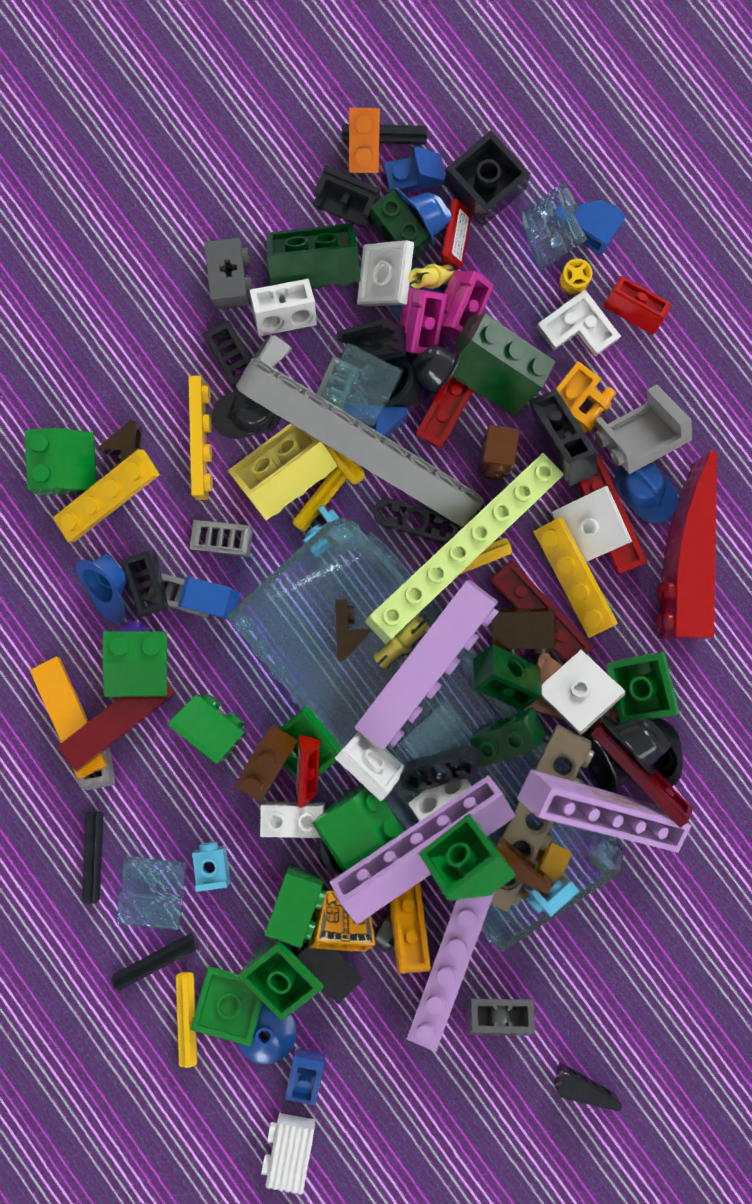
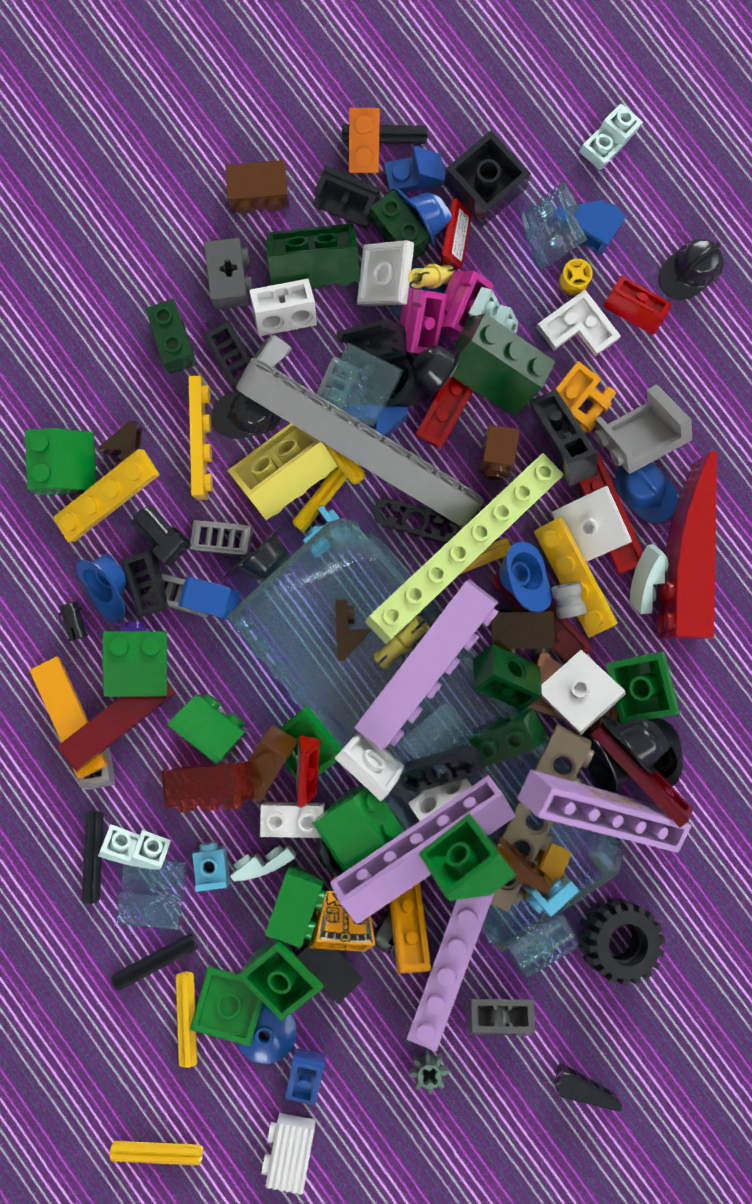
(73, 621): none -> black pin
(133, 849): none -> light aqua slope
(156, 1153): none -> yellow axle
(166, 541): none -> black piece
(171, 336): none -> dark green brick
(208, 786): none -> clear red brick
(255, 867): none -> light aqua slope
(257, 186): none -> reddish brown brick
(264, 560): none -> black piece
(428, 1080): none -> sand green gear
(487, 303): none -> light aqua slope
(526, 577): none -> blue piece
(544, 945): none -> clear light blue slope
(568, 600): none -> light grey wheel
(610, 137): none -> light aqua slope
(644, 944): none -> black tyre
(649, 571): none -> light aqua slope
(691, 269): none -> black piece

